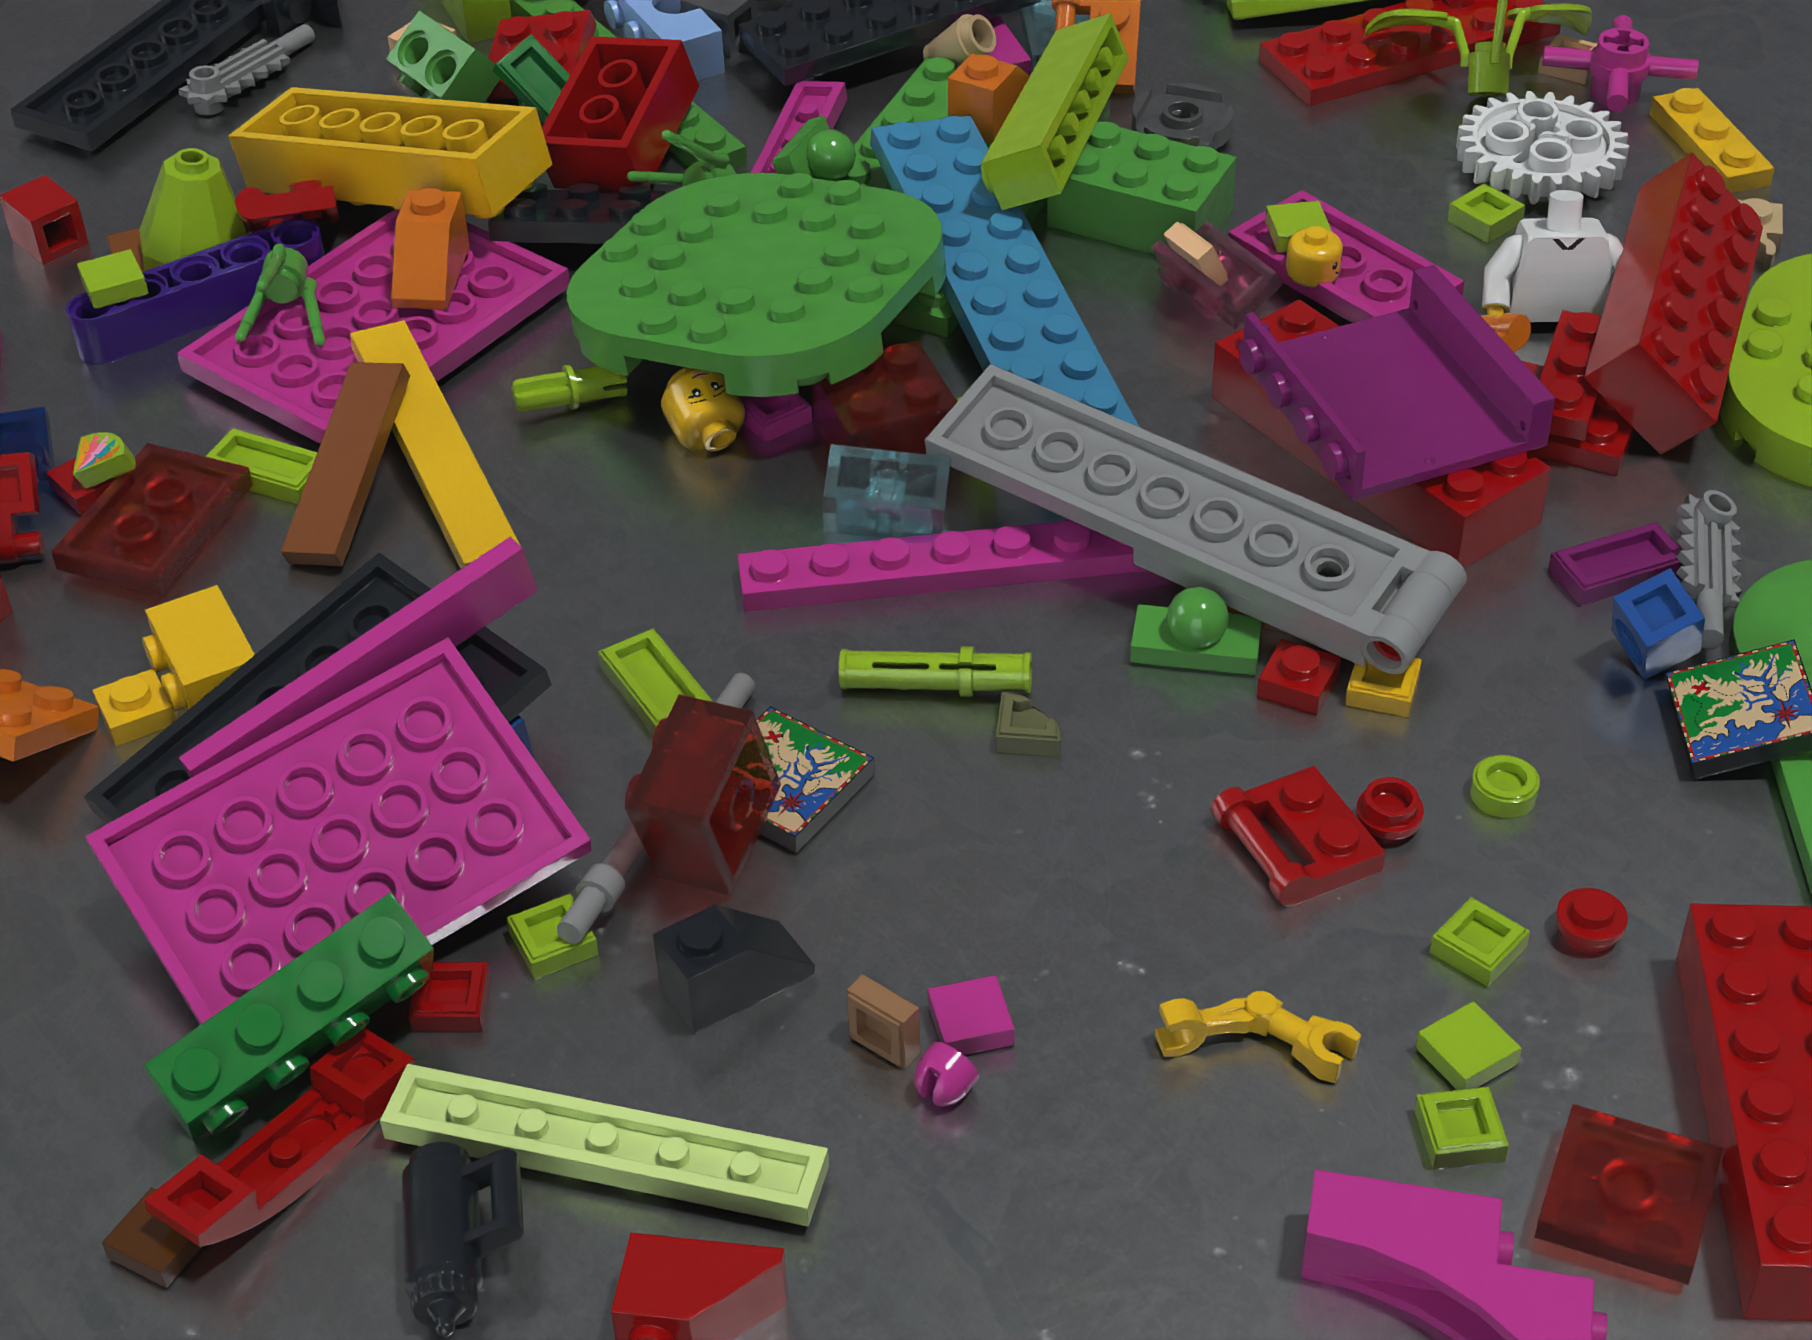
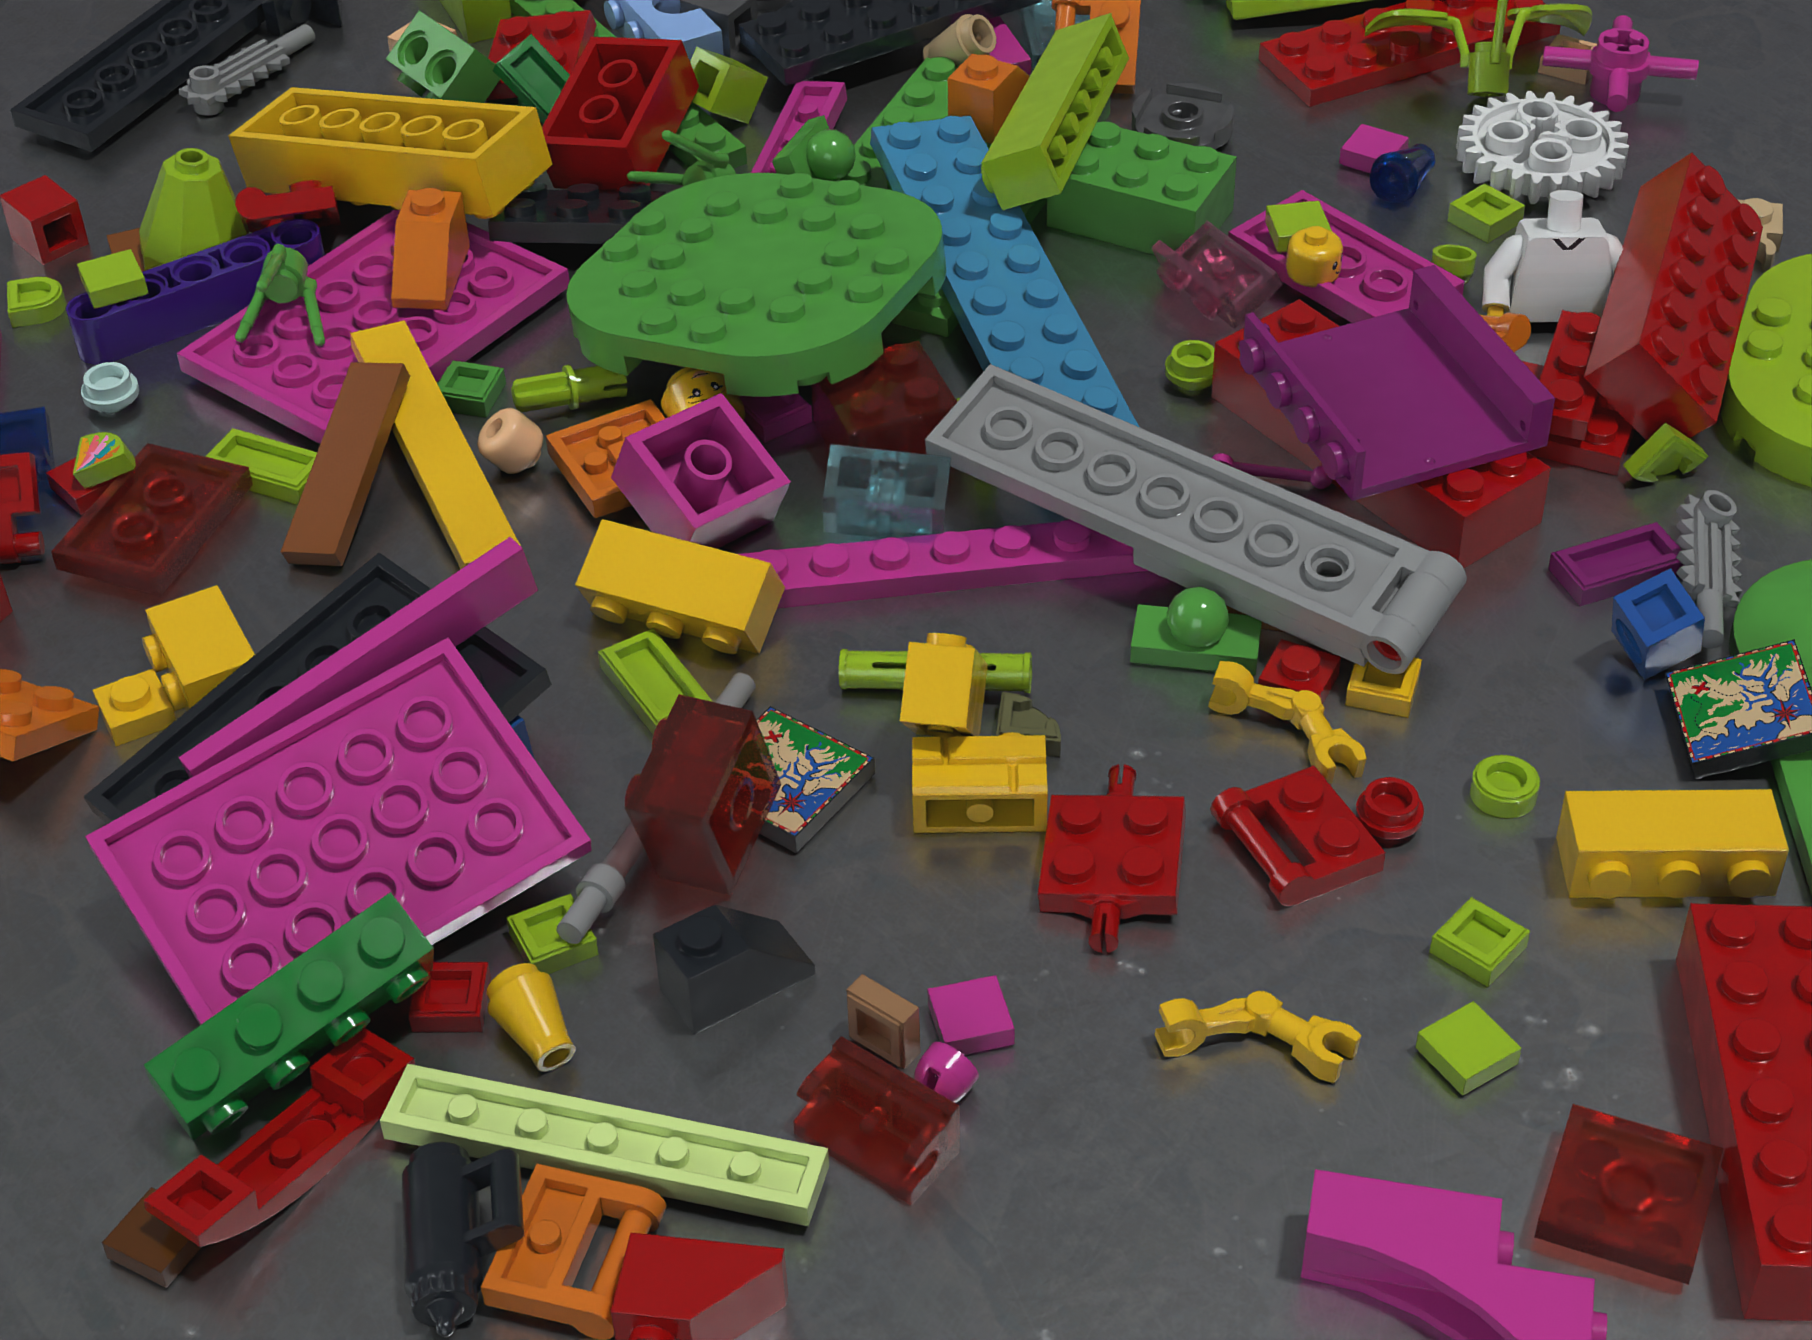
(34, 301): none -> lime tile
(109, 387): none -> light aqua plate
(472, 387): none -> bright green tile
(510, 441): none -> light nougat piece
(530, 1013): none -> yellow cone
(559, 1224): none -> orange plate
(590, 452): none -> orange plate
(680, 587): none -> yellow brick
(701, 475): none -> dark pink brick
(726, 85): none -> lime brick
(878, 1120): none -> clear red hinge
(943, 686): none -> yellow brick
(979, 783): none -> yellow brick
(1112, 856): none -> red plate
(1190, 365): none -> lime plate
(1196, 251): light nougat tile -> none
(1304, 709): none -> yellow piece
(1317, 476): none -> dark pink hinge
(1367, 145): none -> dark pink tile
(1400, 173): none -> clear blue cone
(1456, 260): none -> lime hinge
(1461, 1128): lime tile -> none
(1591, 919): red plate -> none
(1665, 453): none -> lime tile
(1671, 843): none -> yellow brick
(1713, 139): yellow plate -> none

